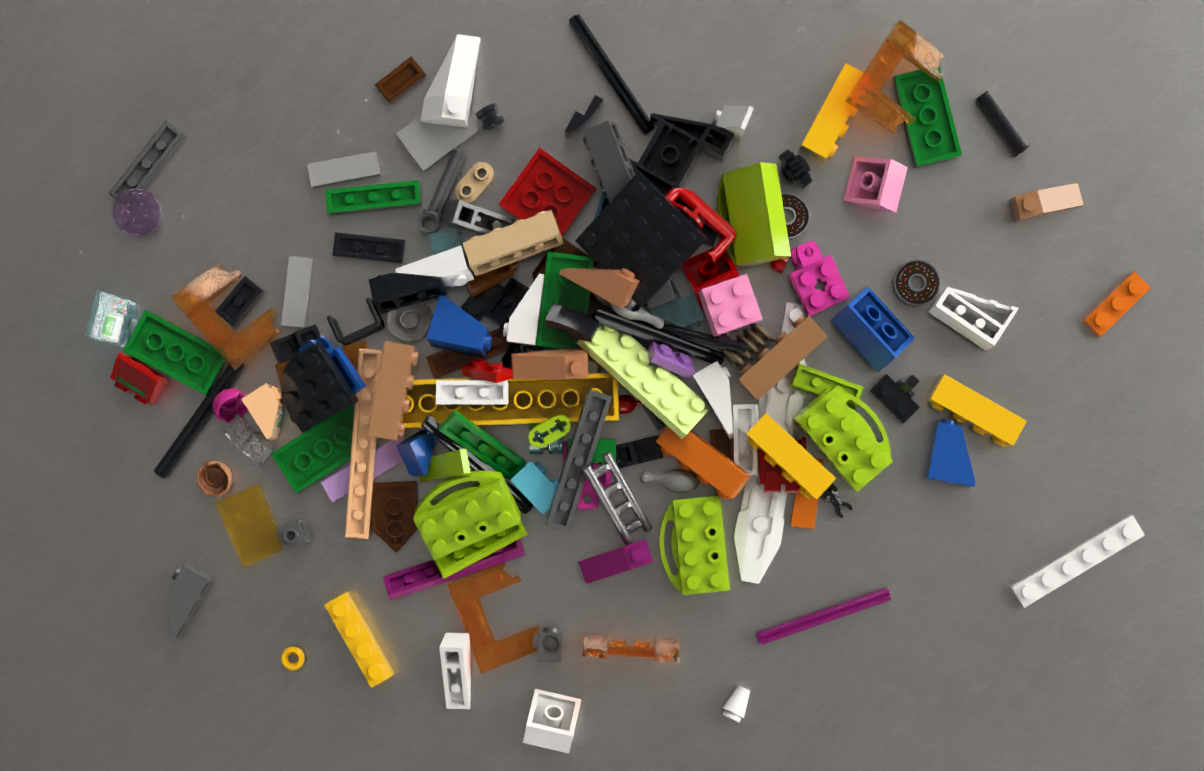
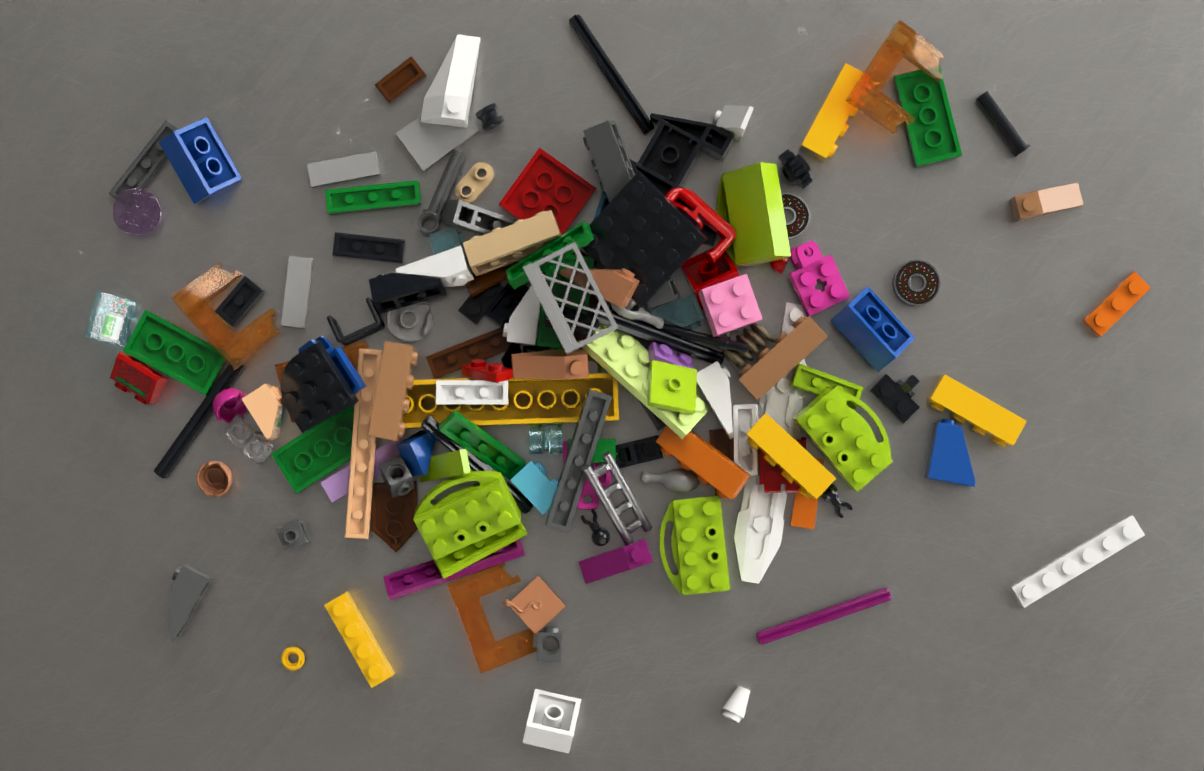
(200, 160): none -> blue slope
(250, 525): clear yellow tile -> none
(288, 346): black slope -> none
(396, 468): none -> dark grey brick
(456, 670): white slope -> none
(457, 330): blue slope -> none
(535, 604): none -> nougat hat
(551, 307): none -> light grey fence
(553, 435): lime beam -> none
(579, 121): black slope -> none
(579, 234): none -> green plate
(598, 532): none -> black arm
(627, 403): red hinge -> none
(663, 649): clear orange wedge -> none
(672, 387): none -> lime plate
(875, 183): bright pink slope -> none
(972, 316): white wedge -> none

